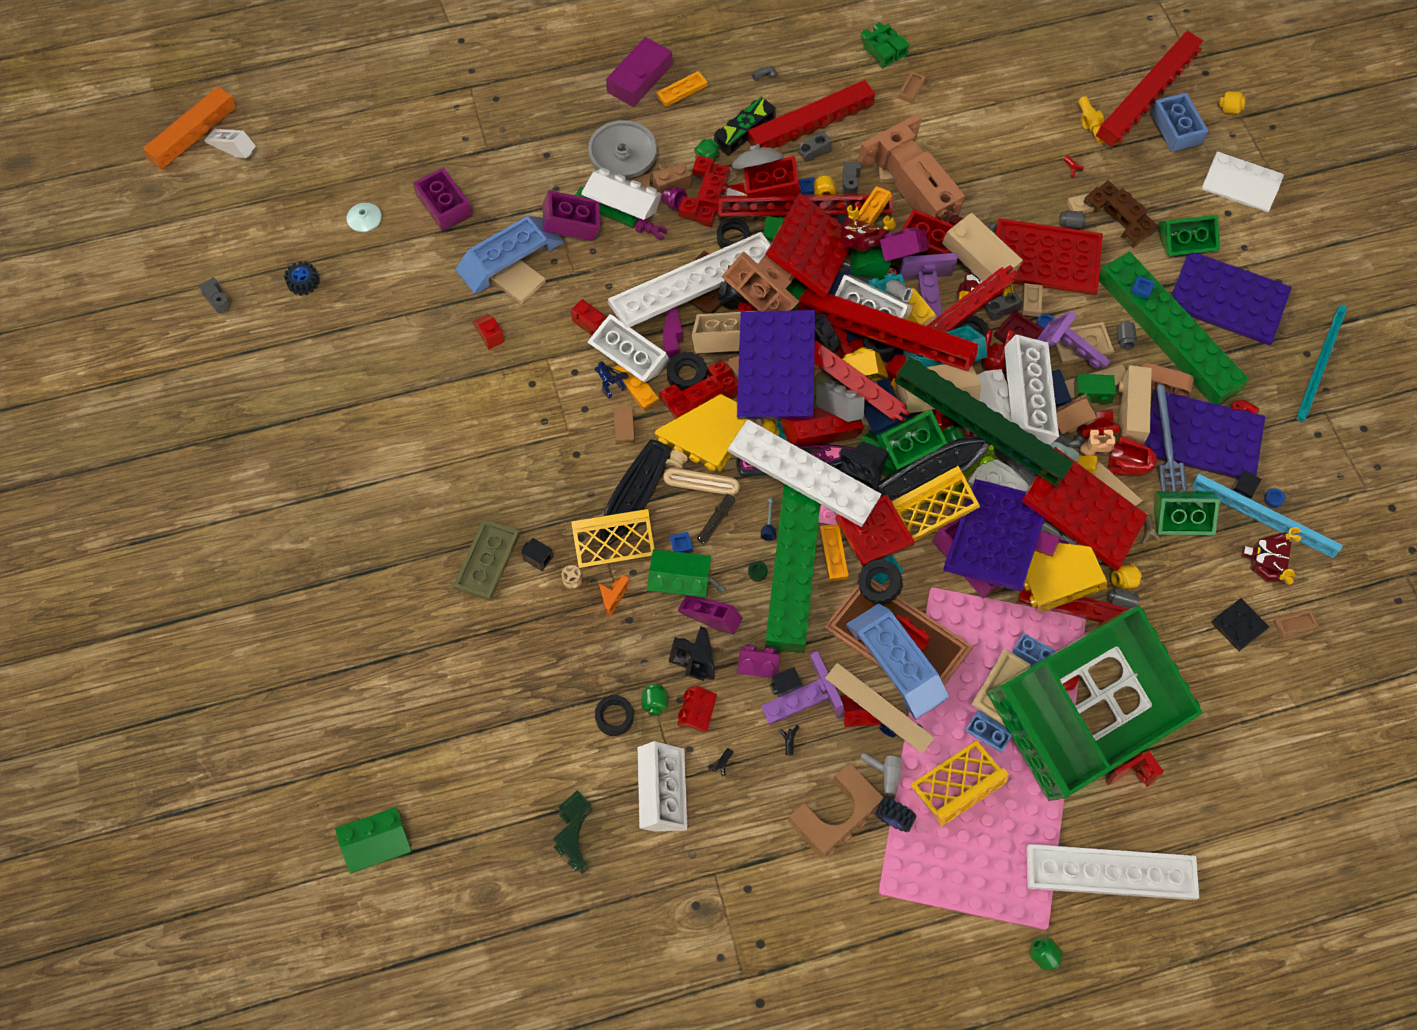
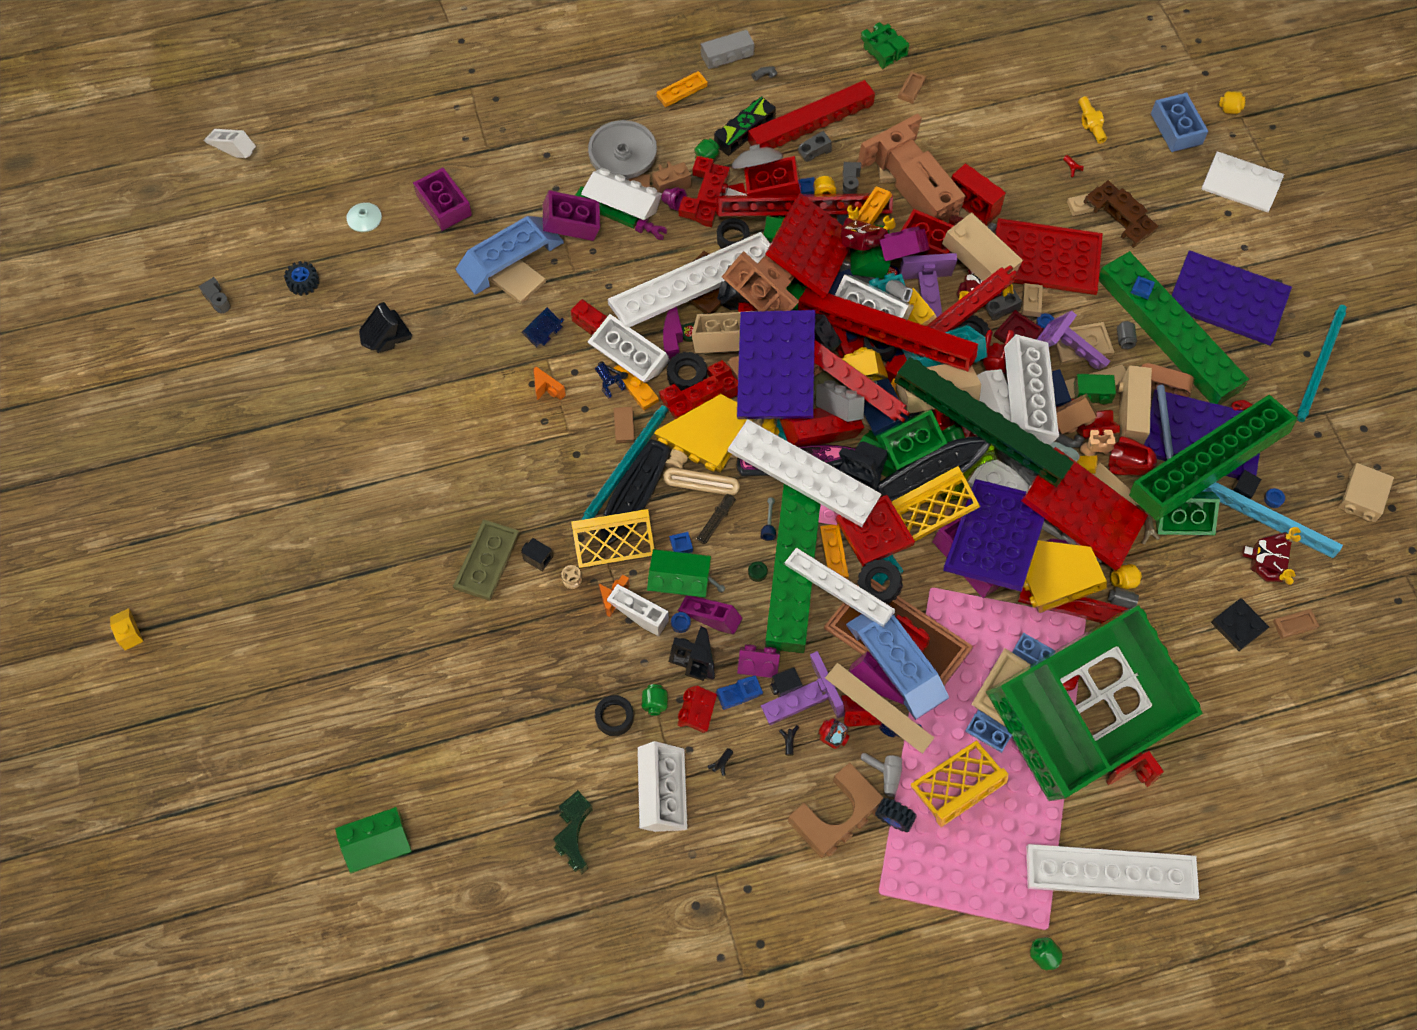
(125, 629): none -> yellow slope
(189, 127): orange brick -> none
(383, 329): none -> black piece
(489, 331): red slope -> none
(542, 326): none -> clear blue bracket
(545, 383): none -> orange slope
(626, 462): none -> teal piece
(639, 71): magenta brick -> none
(639, 609): none -> white slope
(680, 622): none -> blue tile
(687, 330): none -> tile
(727, 49): none -> light grey brick
(739, 693): none -> blue slope
(833, 733): none -> head
(840, 587): none -> white tile
(872, 675): none -> magenta slope
(981, 195): none -> red brick
(1047, 543): magenta tile -> none
(1072, 219): dark grey brick -> none
(1149, 88): red brick -> none
(1190, 235): green slope -> none
(1212, 457): none -> green brick
(1366, 492): none -> tan panel

